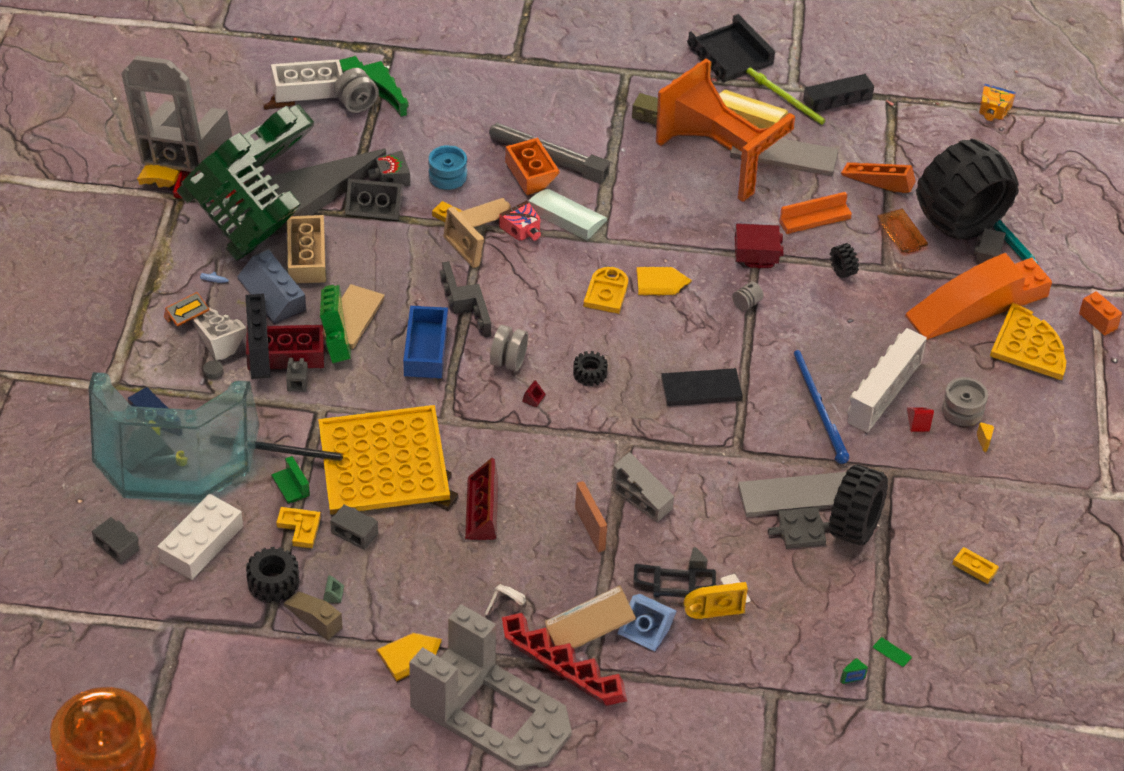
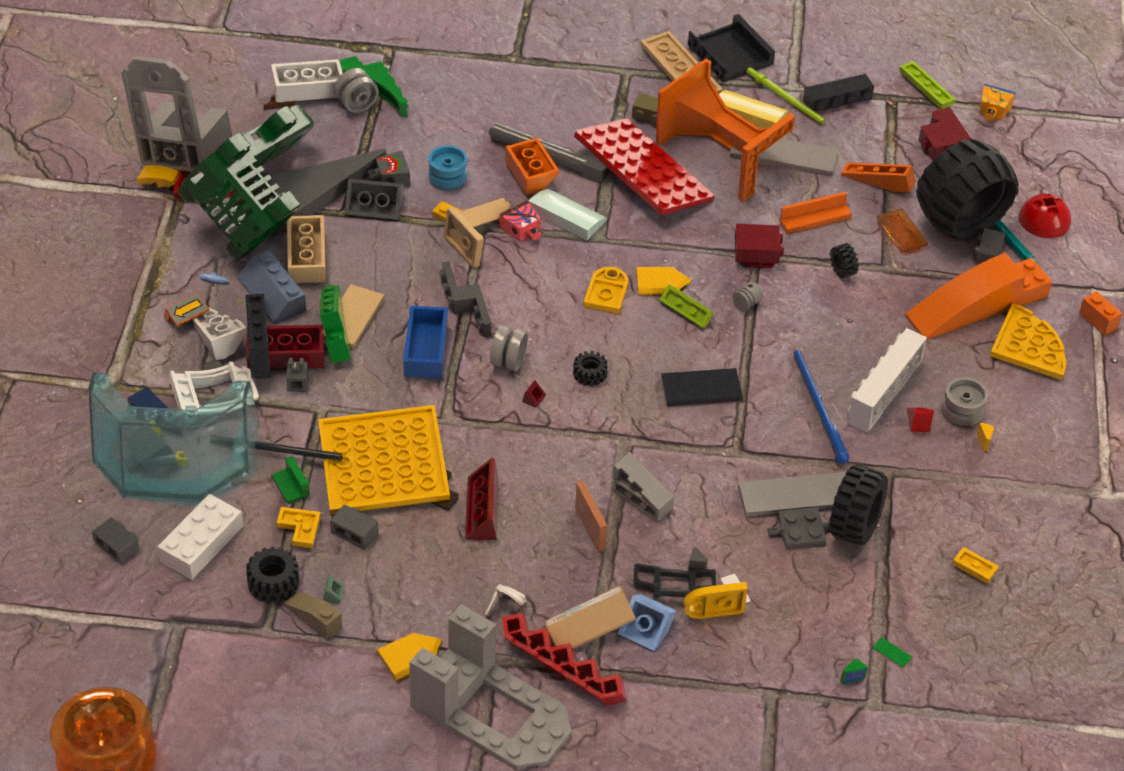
(184, 384): none -> white wedge
(644, 166): none -> red plate
(671, 56): none -> tan plate
(686, 306): none -> lime plate
(927, 85): none -> lime plate
(941, 132): none -> dark red brick
(1045, 216): none -> red piece

